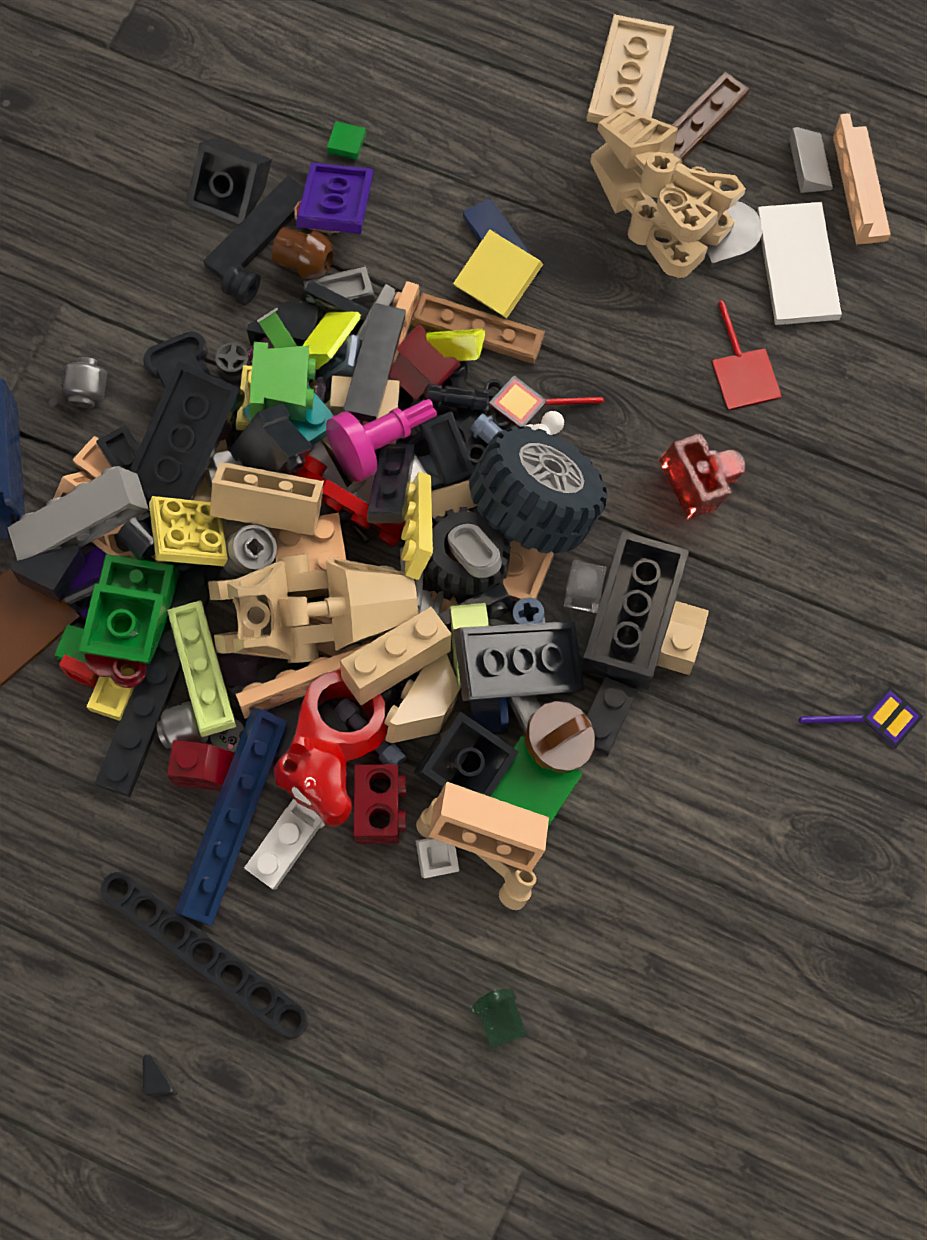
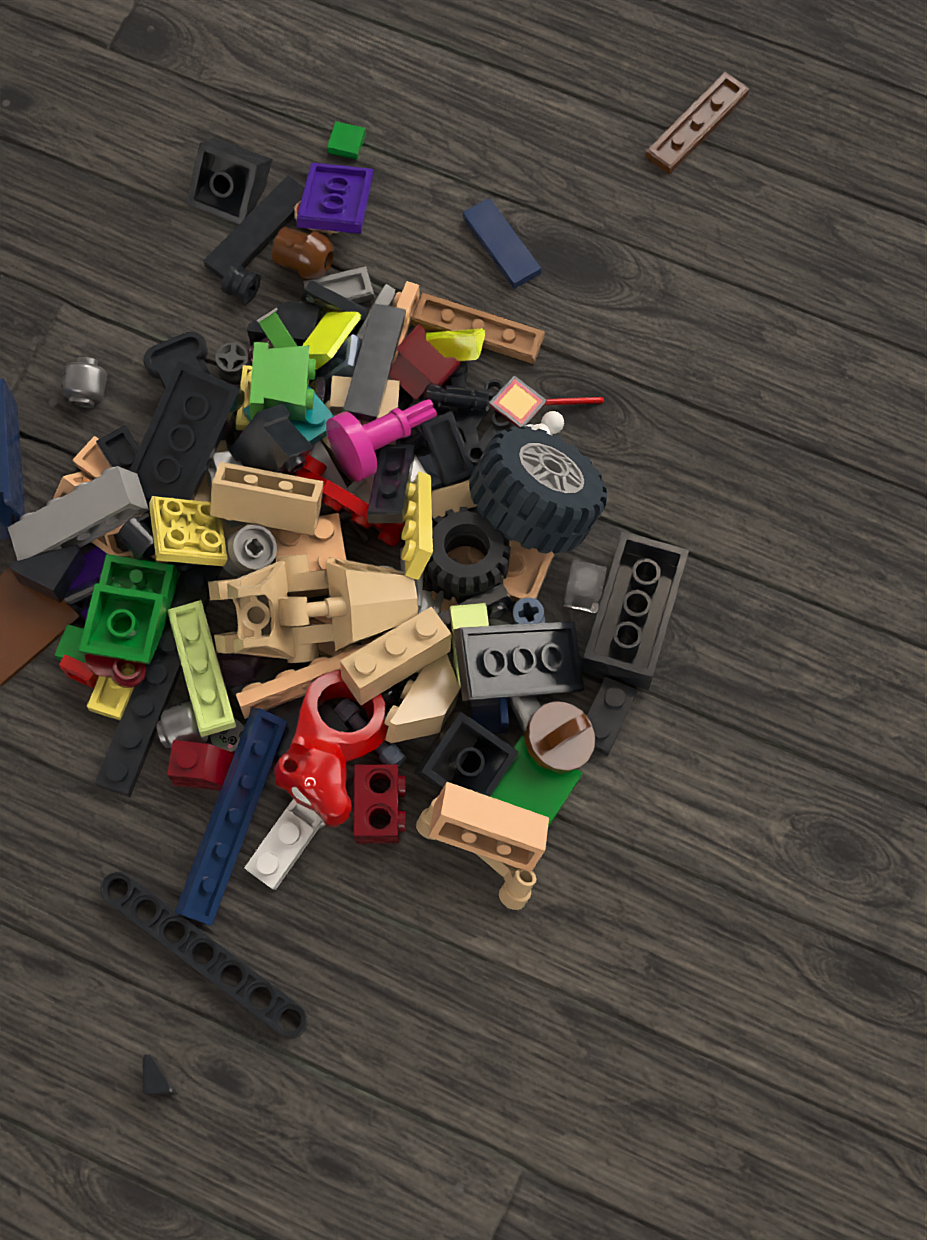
(436, 857): white plate -> none
(474, 550): light grey tile -> none
(485, 428): sand blue pin -> none
(498, 273): light yellow tile -> none
(500, 1017): clear green tile -> none
(630, 68): tan tile -> none
(641, 165): tan piece -> none
(682, 638): tan slope -> none
(700, 475): clear red brick -> none
(740, 240): tile -> none
(746, 376): piece -> none
(799, 263): white tile -> none
(810, 161): light grey slope -> none
(860, 182): light nougat fence -> none
(889, 716): piece -> none

